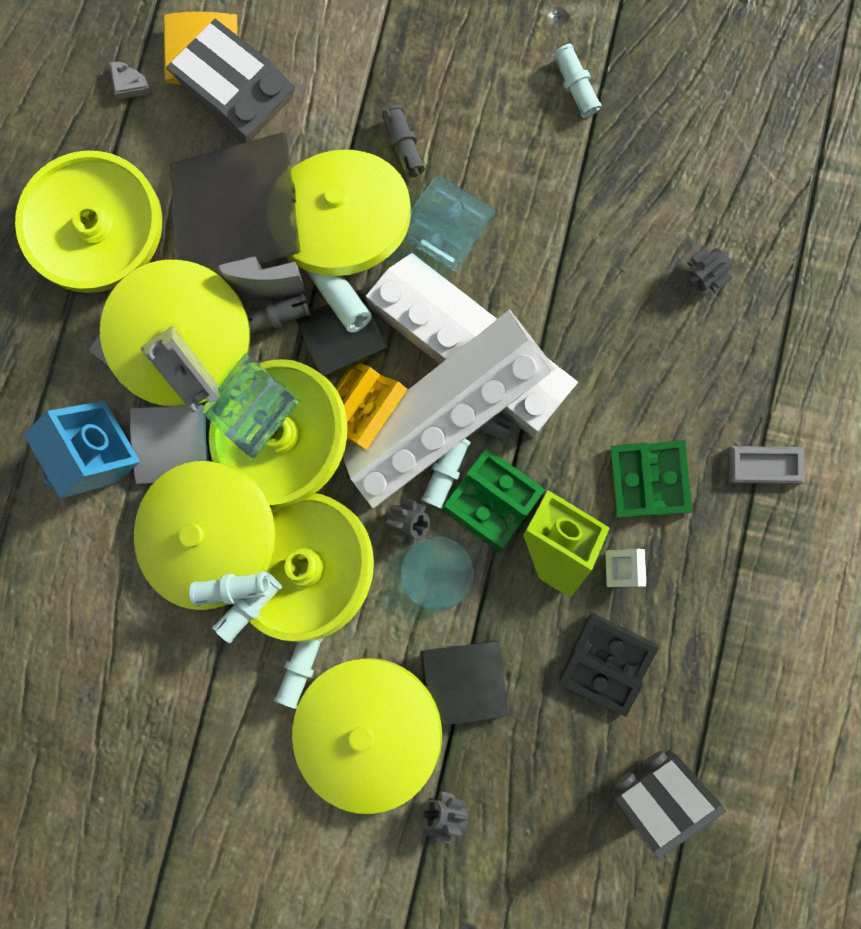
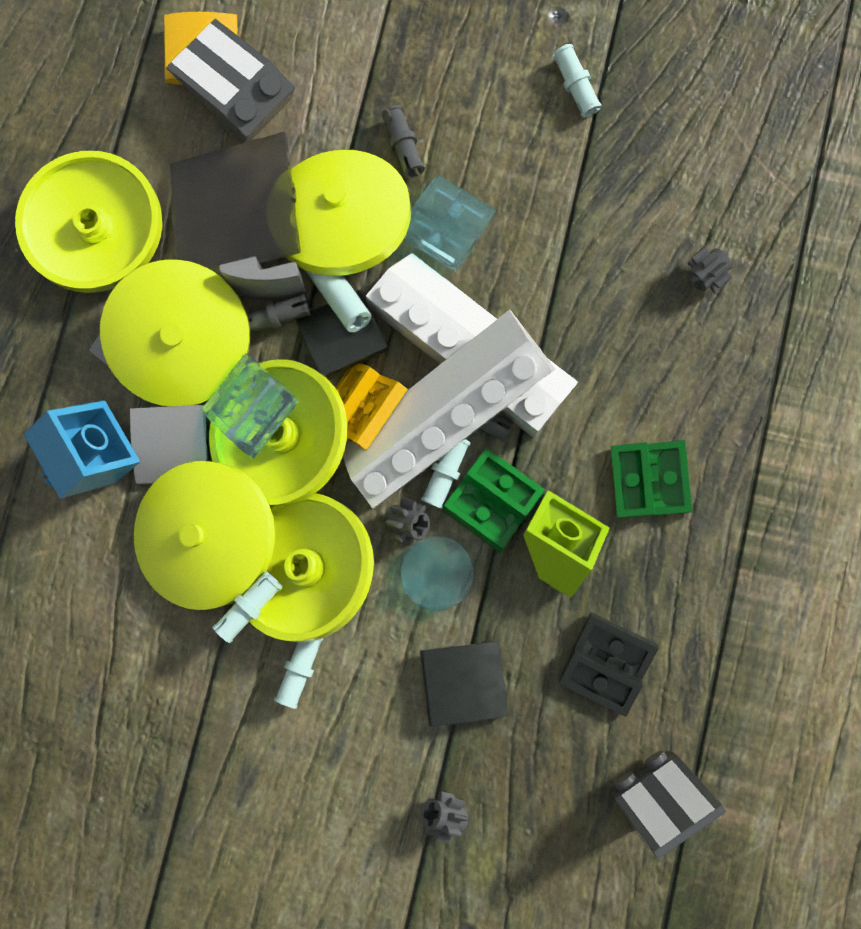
(128, 81): light grey tile -> none
(181, 368): light grey hinge -> none
(229, 588): light aqua pin -> none
(367, 735): neon yellow dish -> none
(625, 568): white plate -> none
(766, 465): light grey tile -> none

